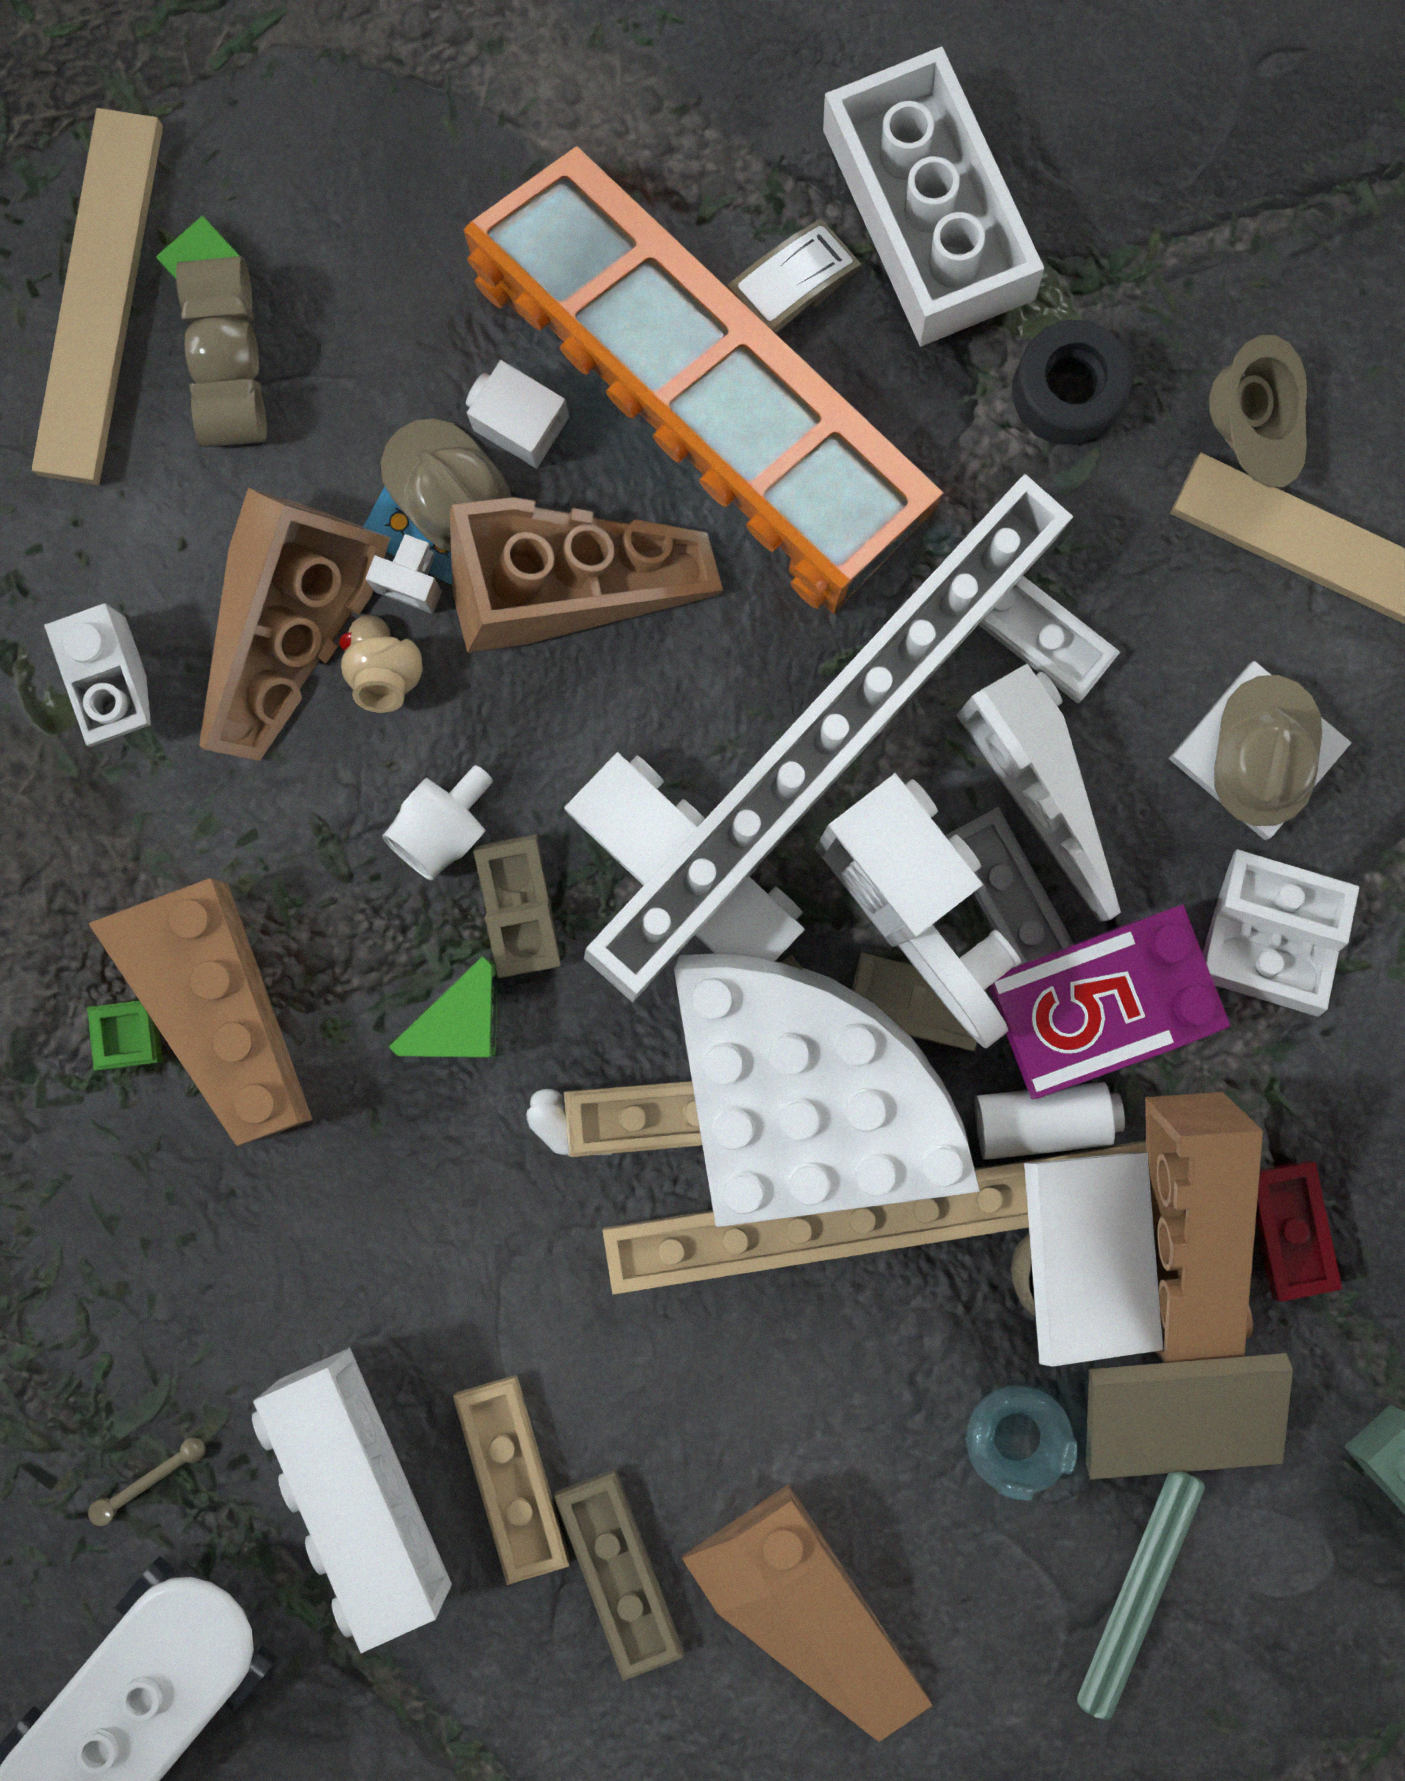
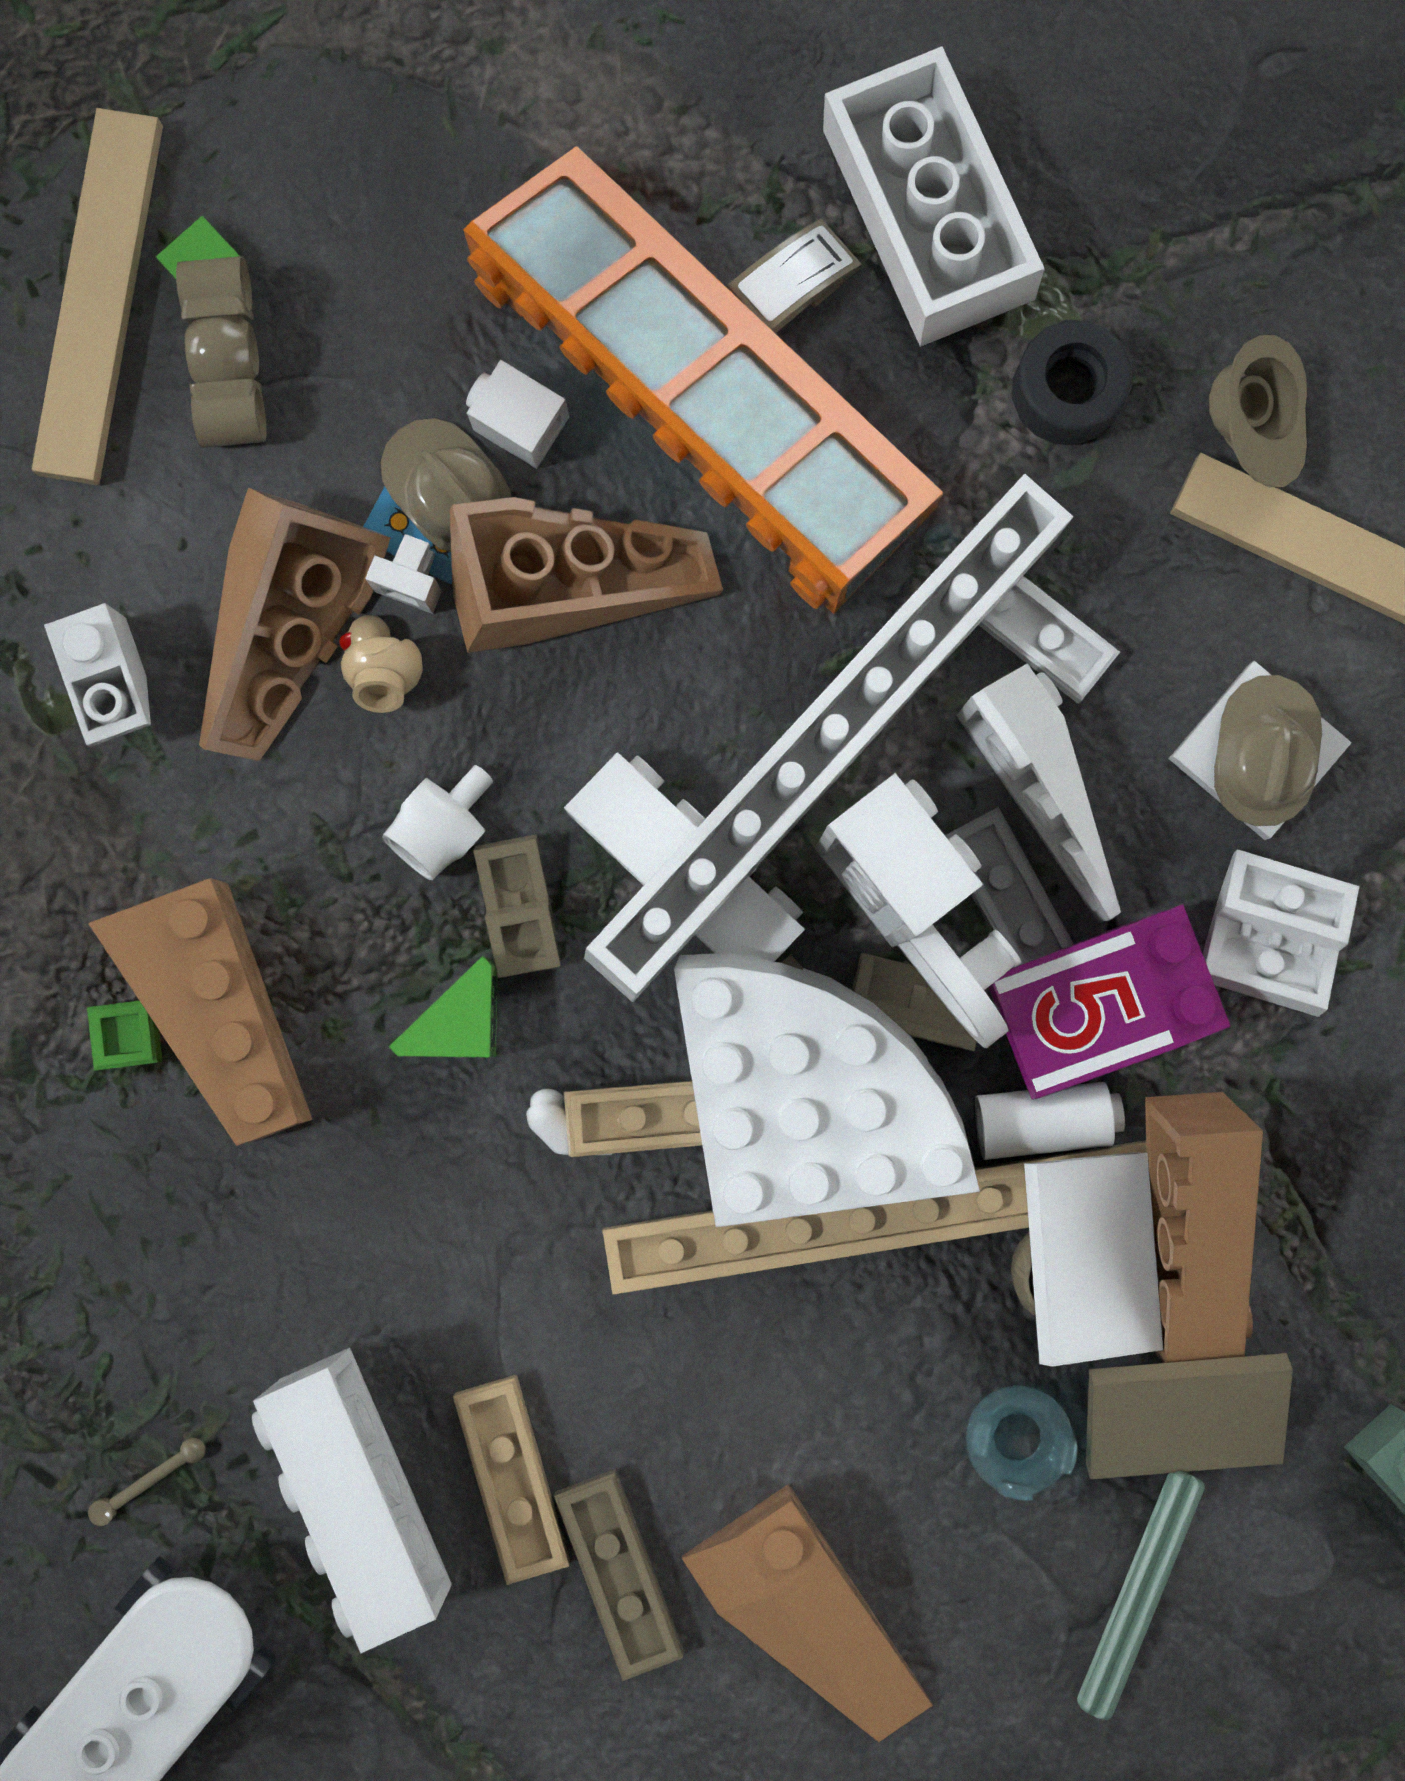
(1295, 1232): dark red plate -> none

